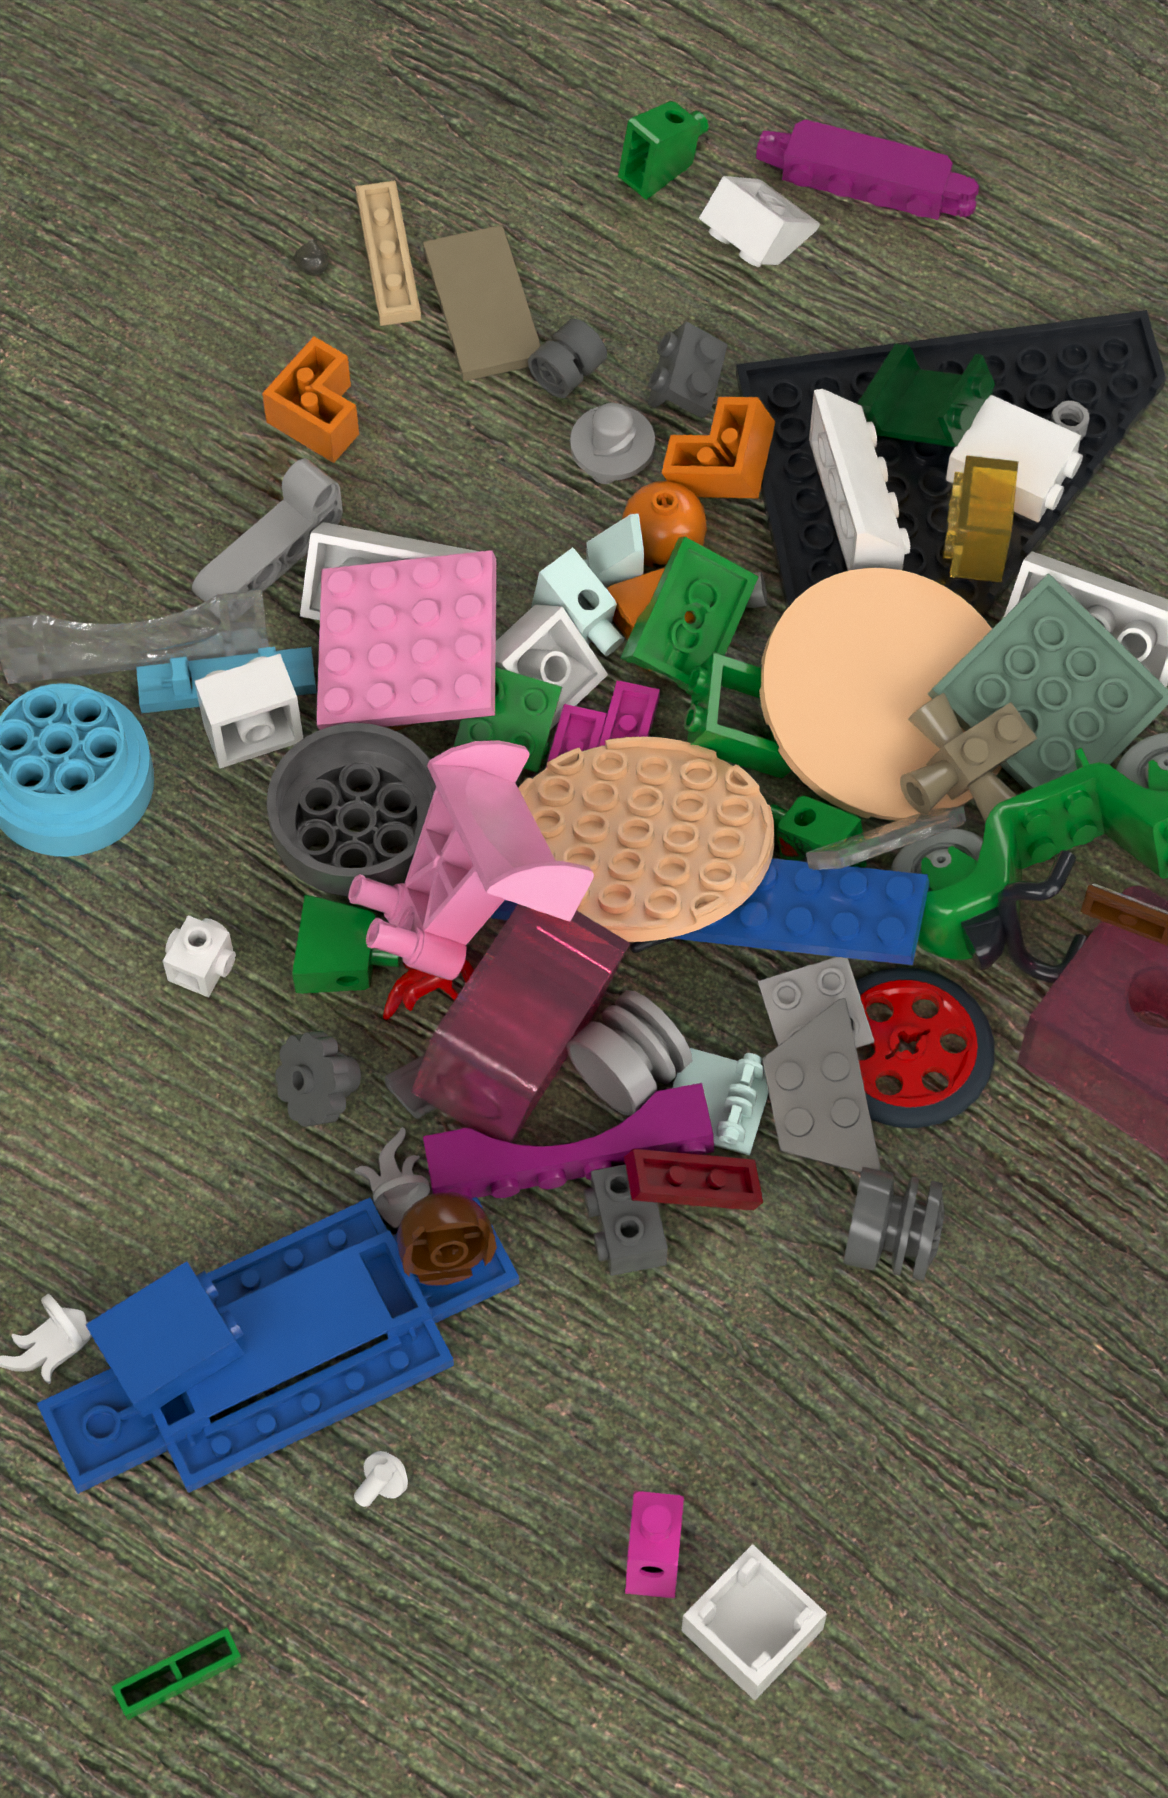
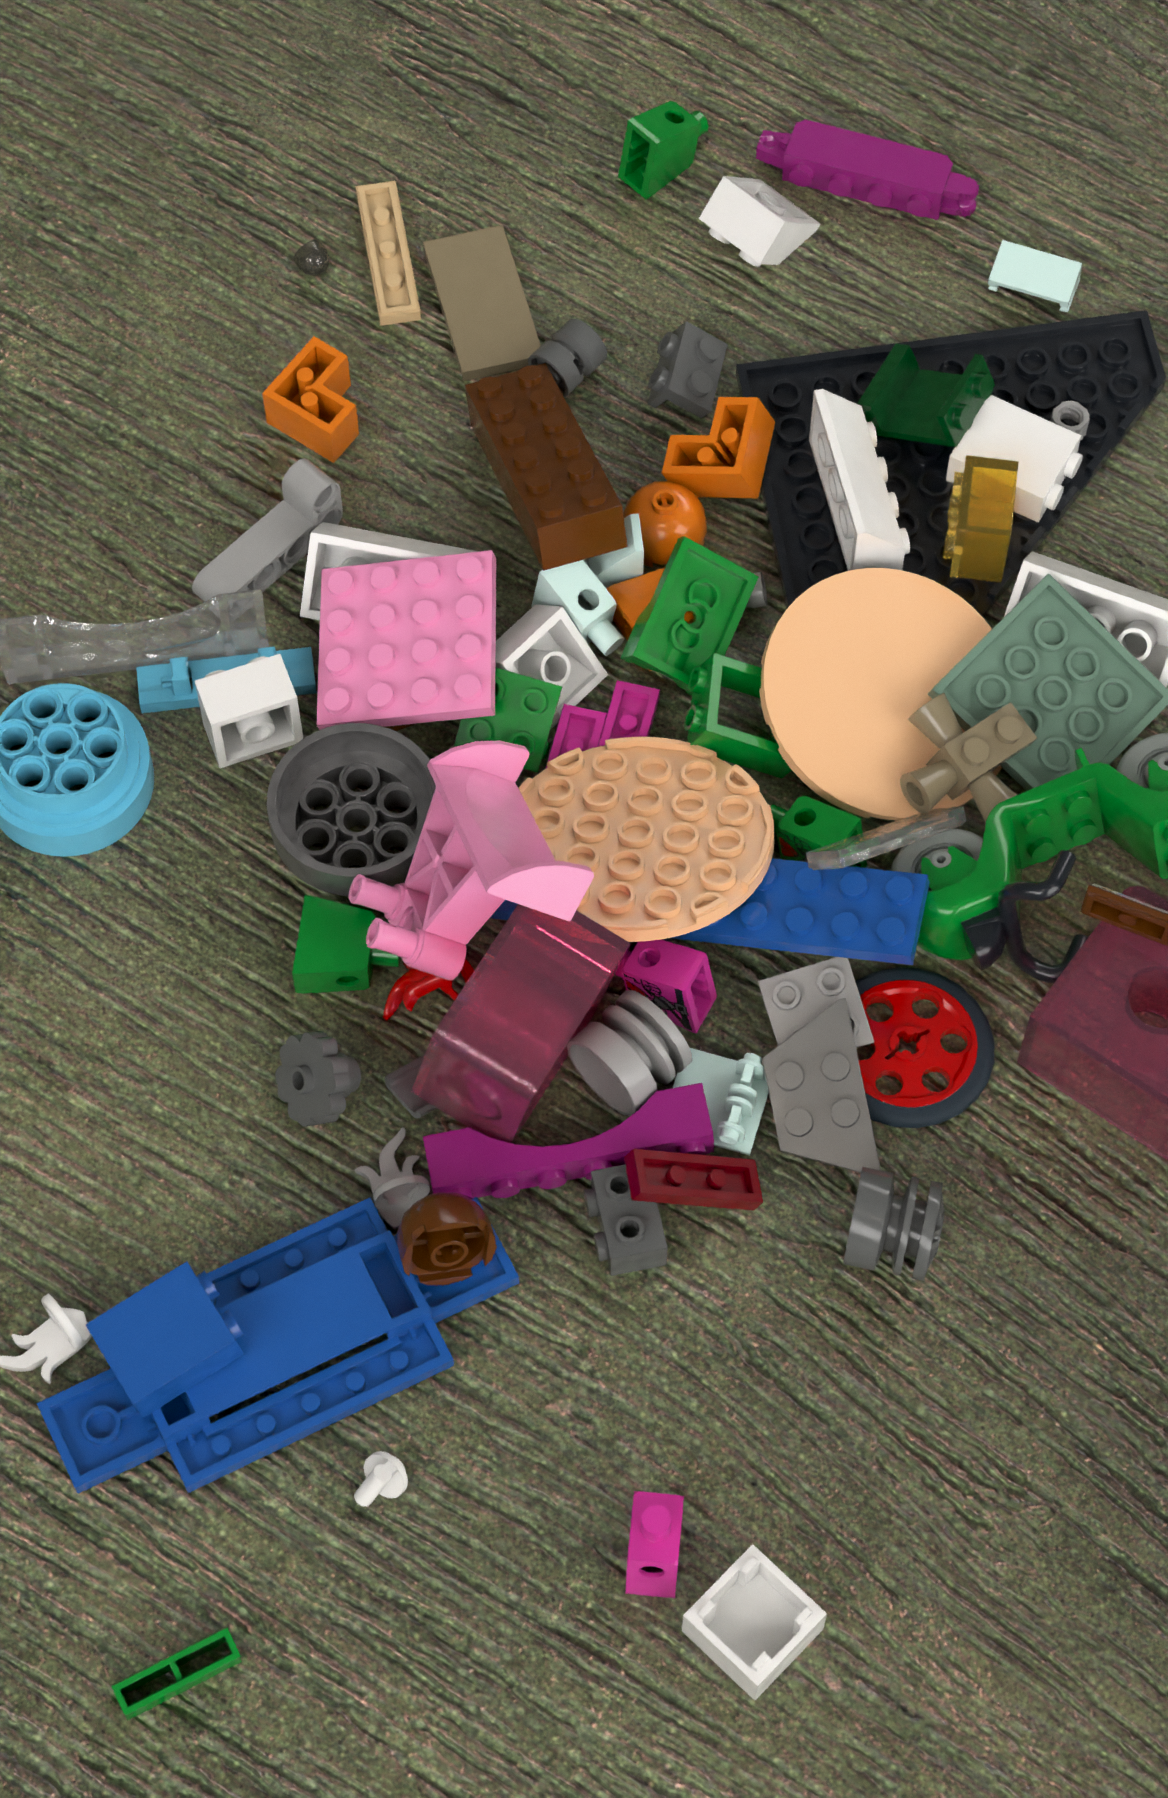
(198, 955): white brick -> none
(546, 466): none -> reddish brown brick
(612, 442): light grey plate -> none
(671, 978): none -> dark pink torso
(1035, 273): none -> light aqua hinge

